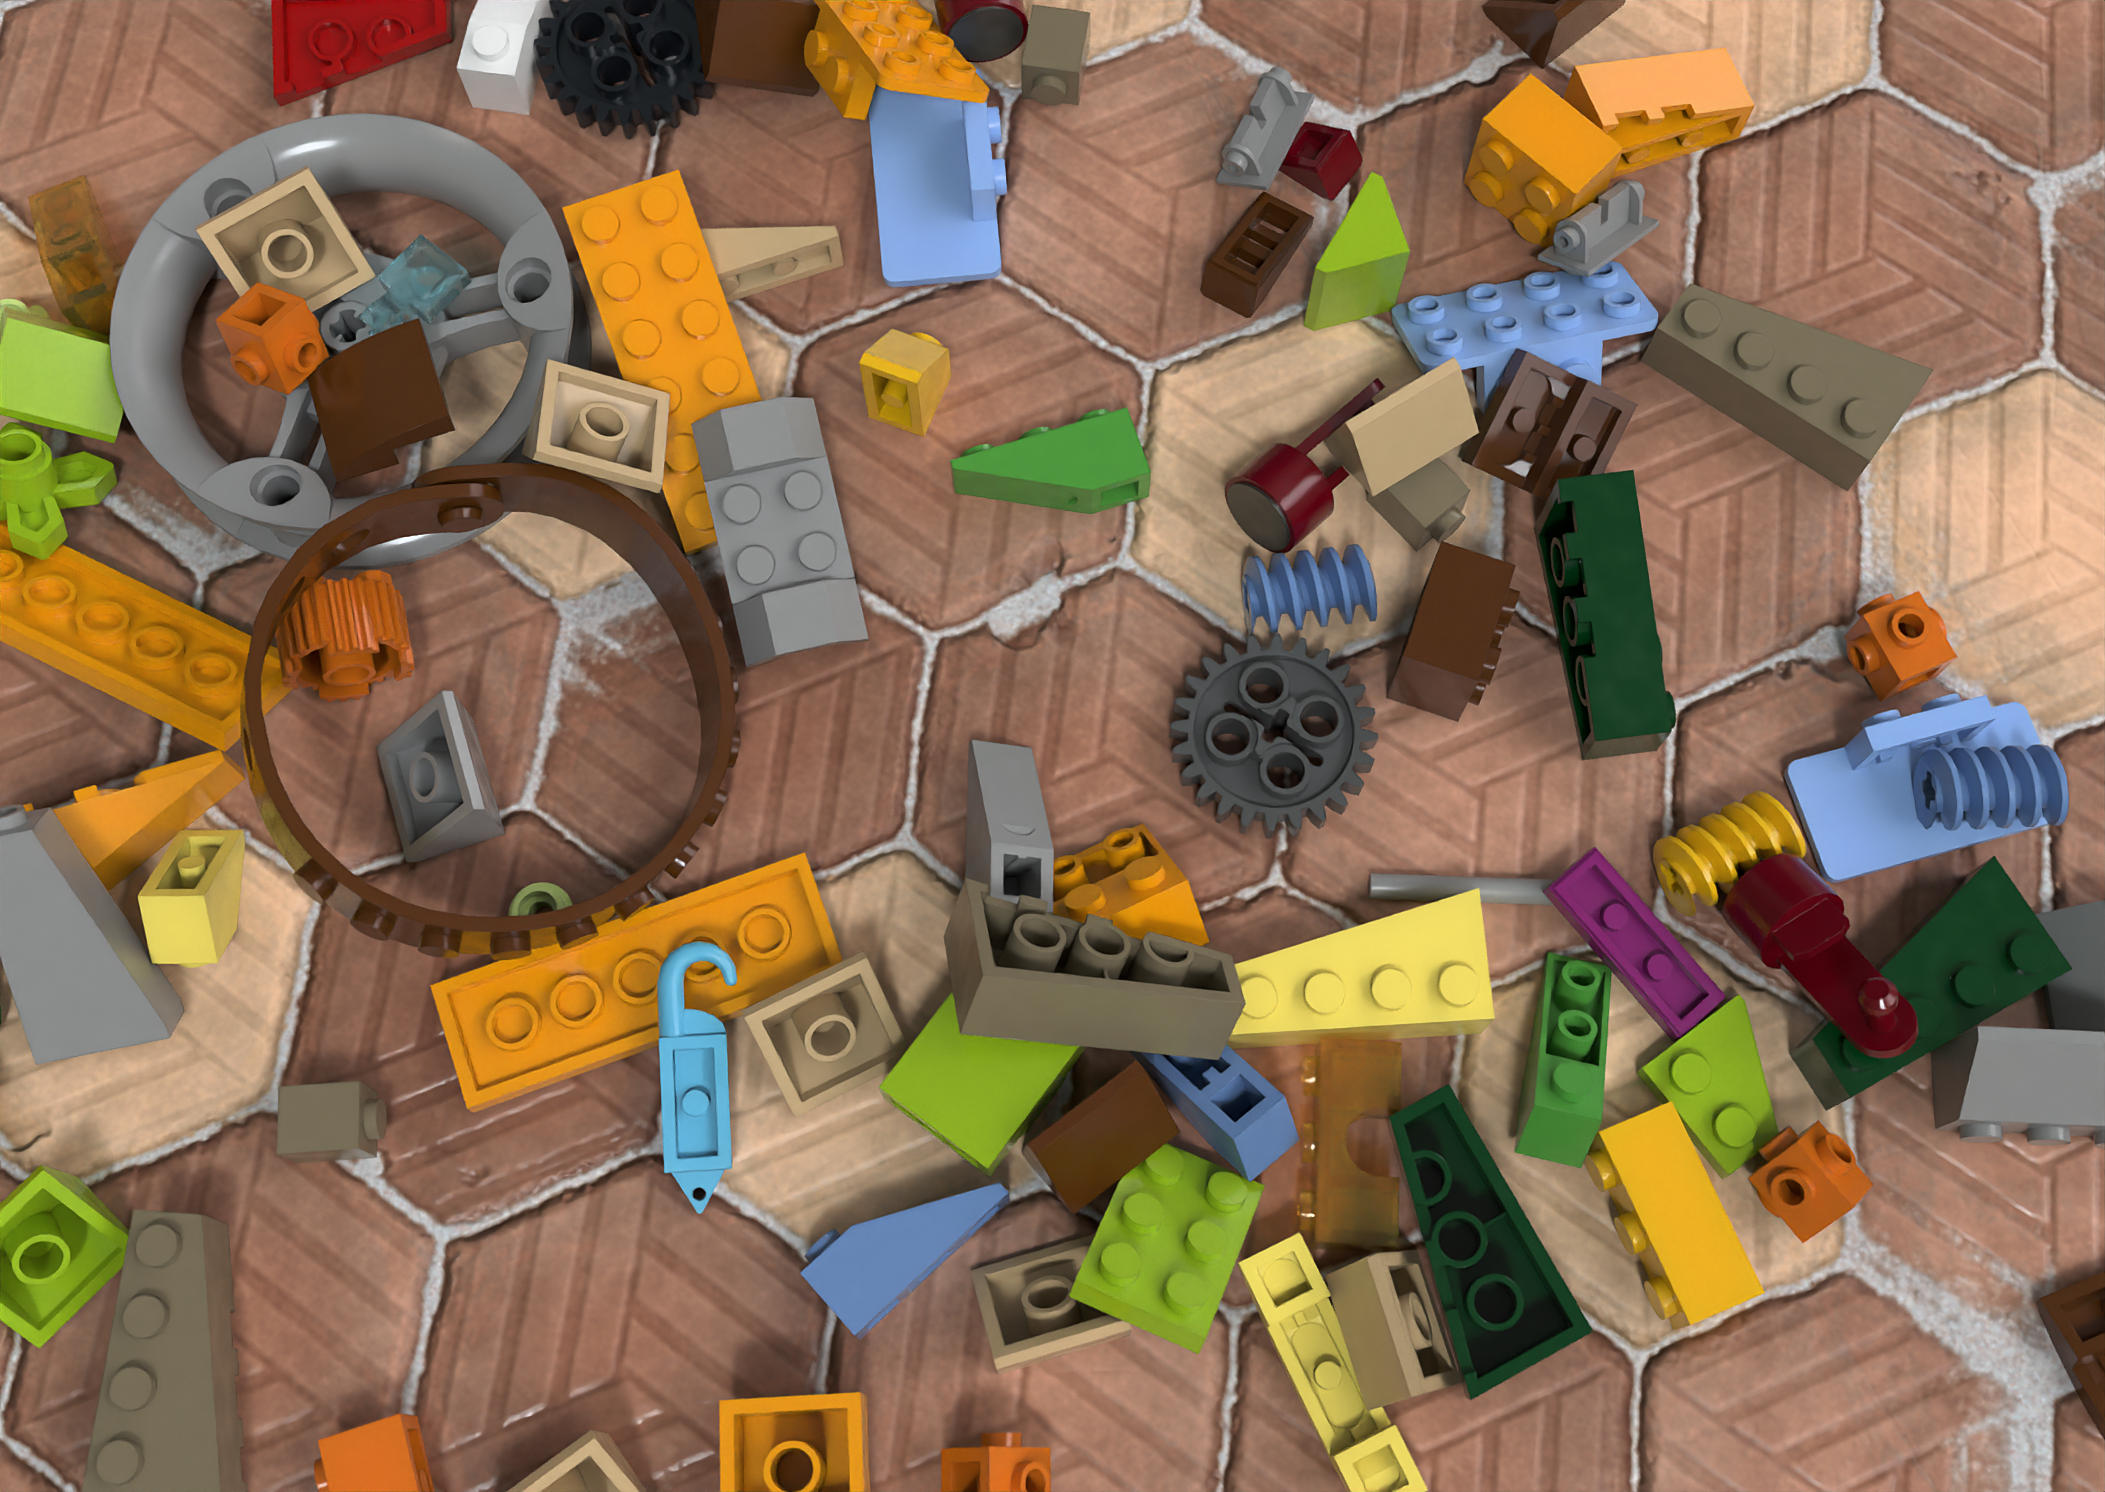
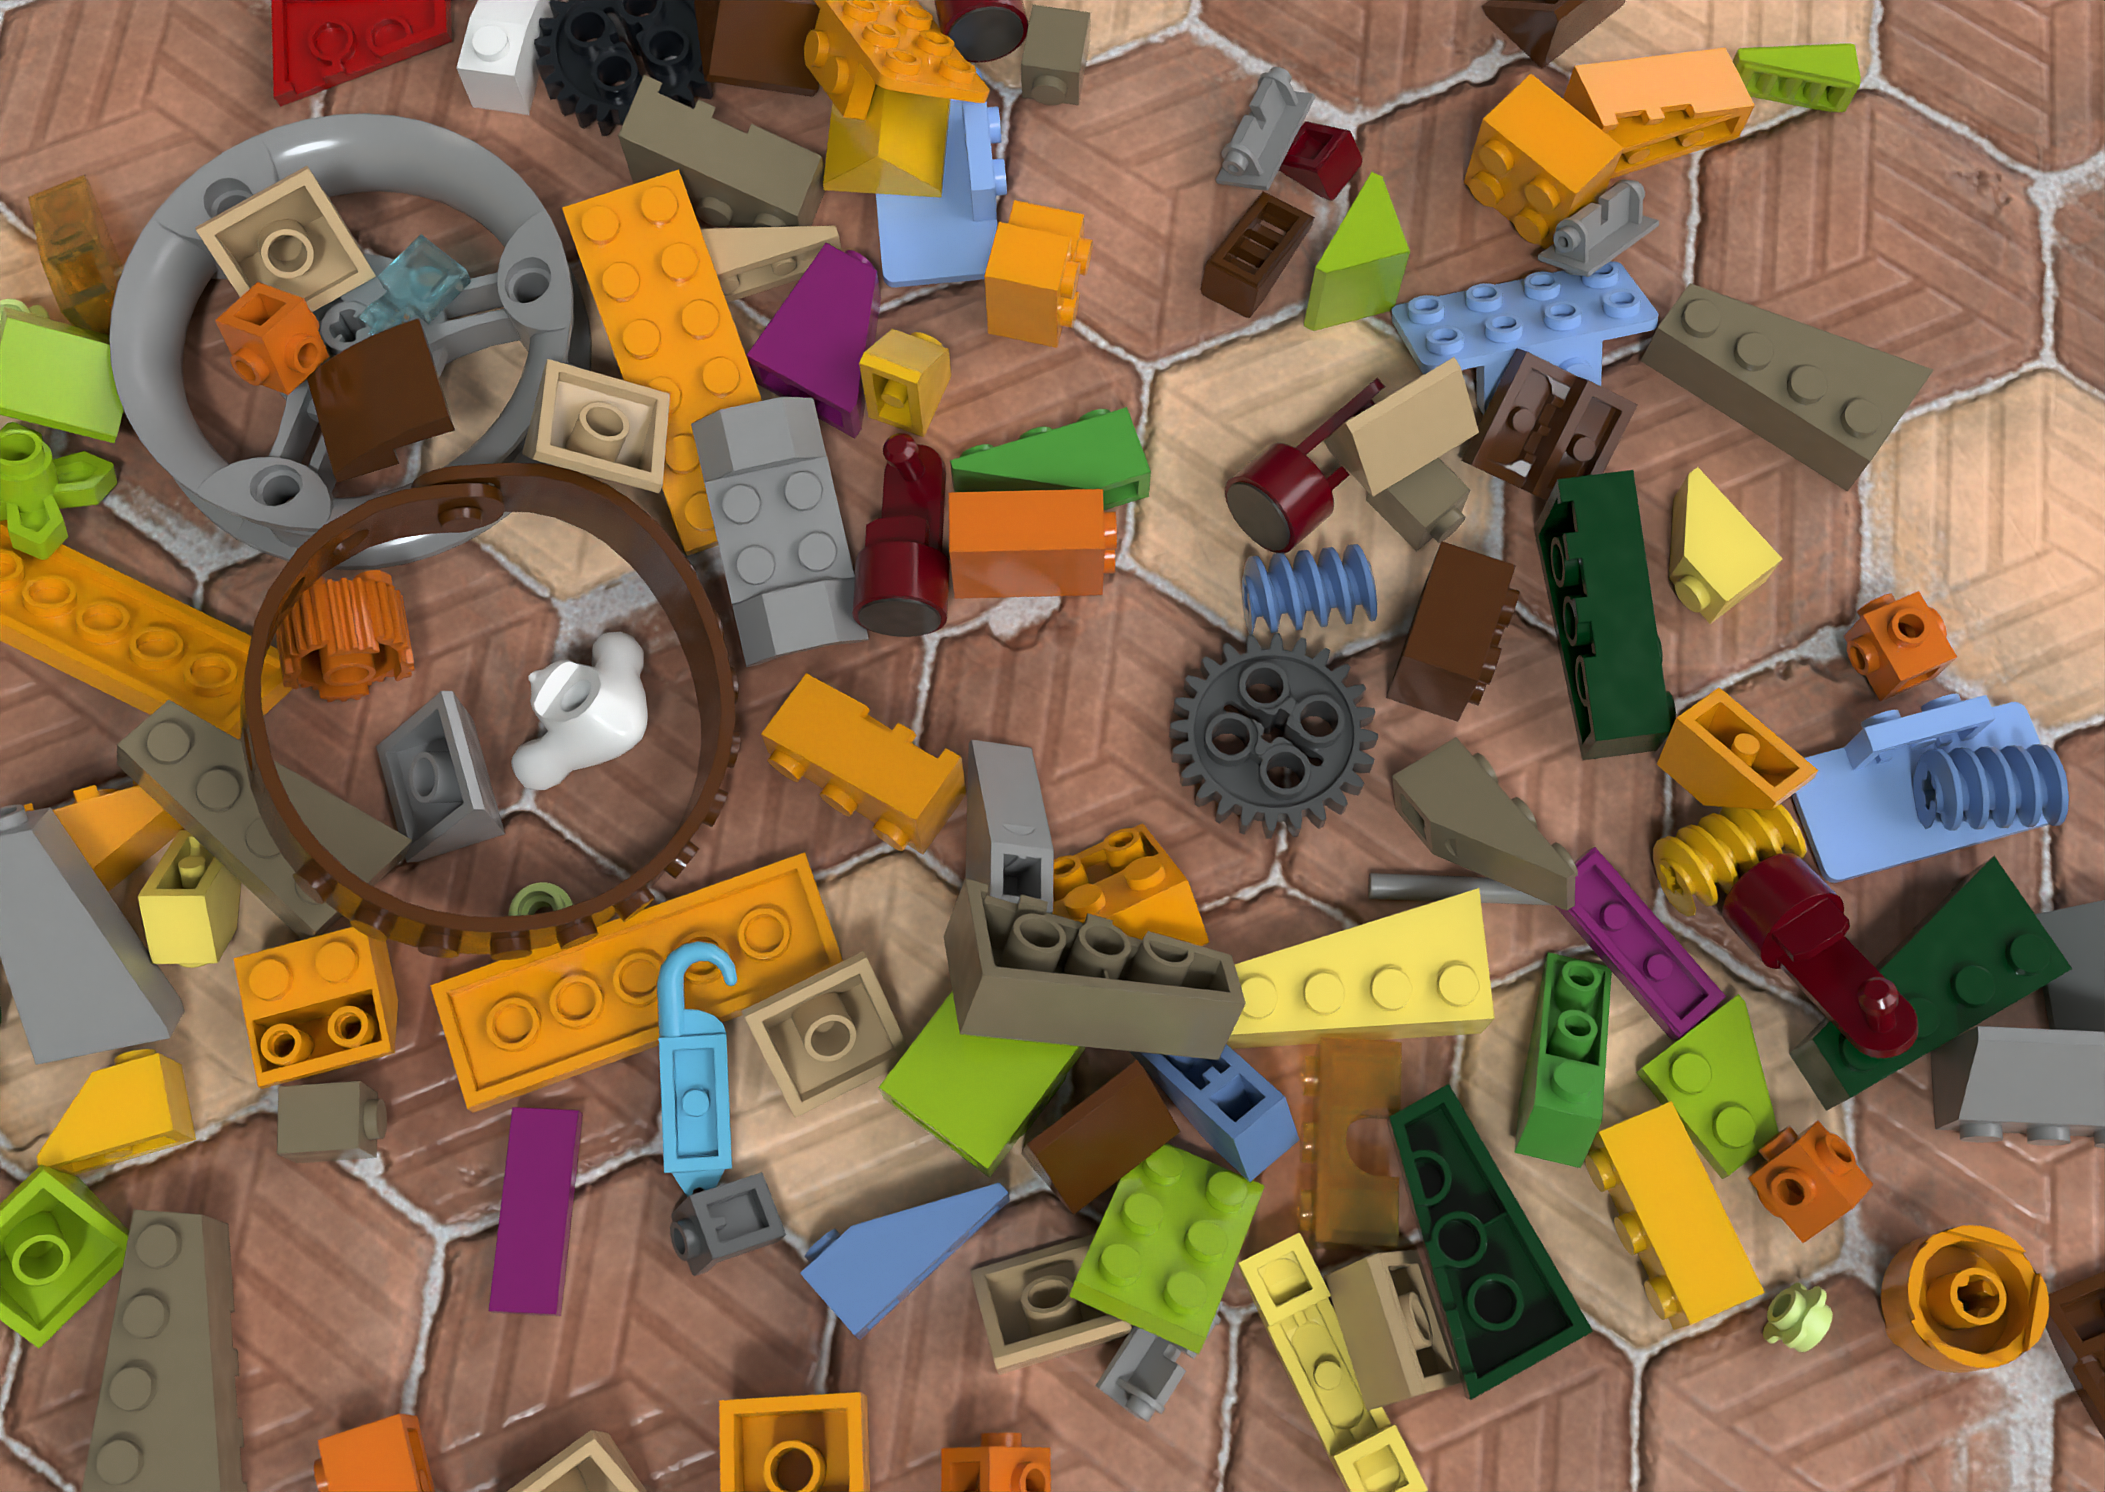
(122, 1115): none -> yellow slope
(206, 788): none -> dark tan wedge
(317, 1005): none -> light orange slope
(536, 1212): none -> magenta tile
(587, 711): none -> white head
(725, 1223): none -> dark grey bracket
(726, 172): none -> dark tan wedge
(820, 337): none -> magenta slope
(864, 764): none -> light orange wedge
(893, 150): none -> yellow slope
(902, 569): none -> dark red piece
(1030, 543): none -> orange brick
(1036, 273): none -> light orange brick
(1145, 1372): none -> light grey hinge
(1470, 821): none -> dark tan slope
(1714, 550): none -> light yellow slope
(1731, 757): none -> light orange slope
(1798, 1317): none -> yellowish green plate
(1801, 75): none -> lime slope
(1991, 1272): none -> light orange brick

